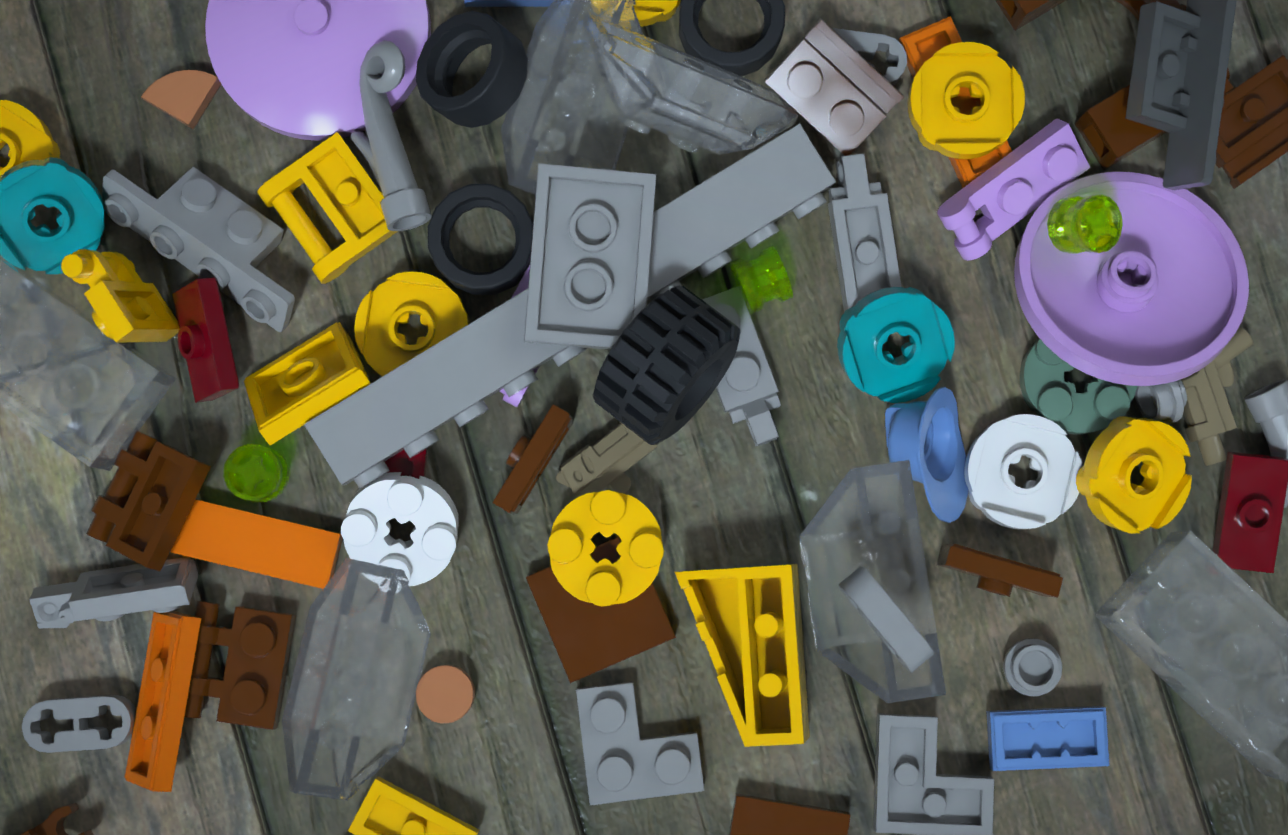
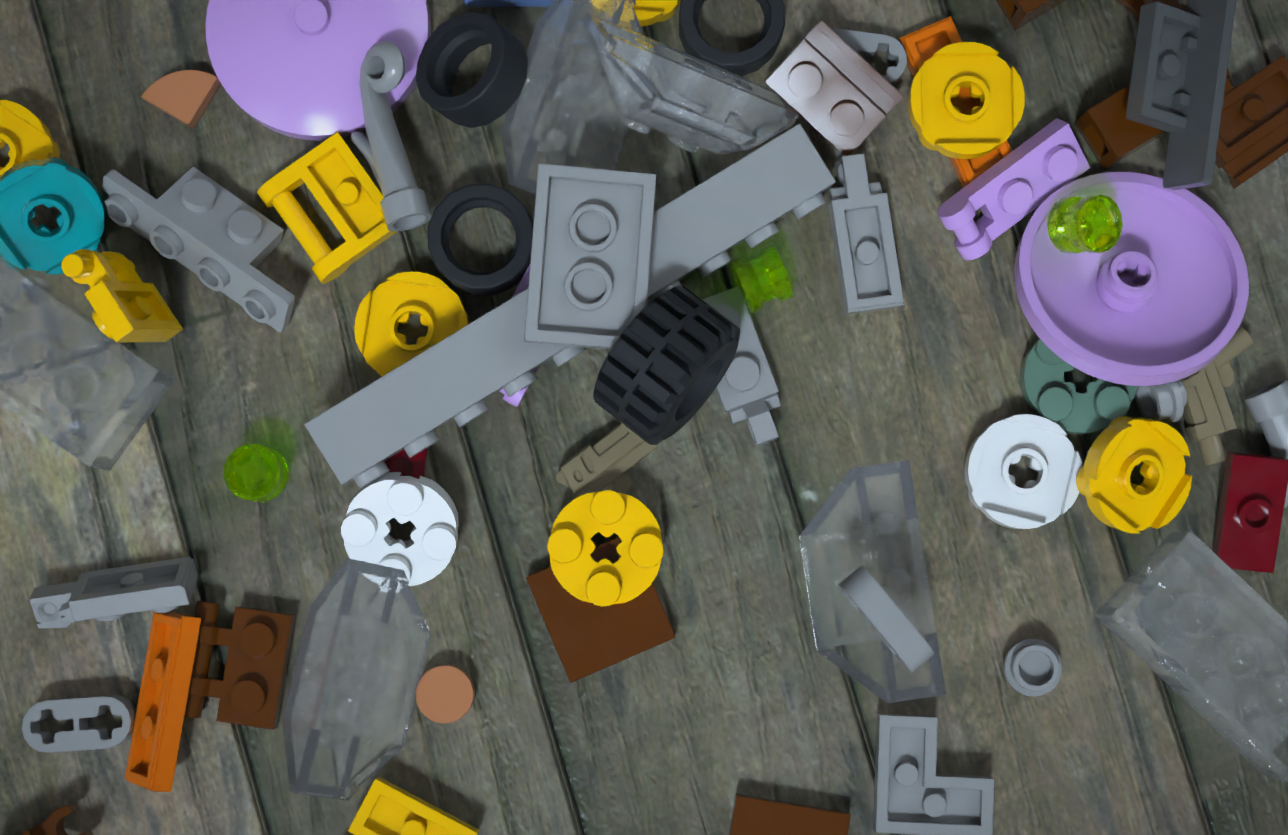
(147, 500): reddish brown plate -> none
(205, 340): dark red plate -> none
(259, 544): orange tile -> none
(305, 382): yellow plate -> none
(531, 458): reddish brown plate -> none
(623, 764): light grey plate -> none
(756, 647): yellow wedge -> none
(922, 359): teal plate -> none
(932, 442): medium blue piece -> none
(998, 573): reddish brown plate -> none
(1047, 738): medium blue plate -> none

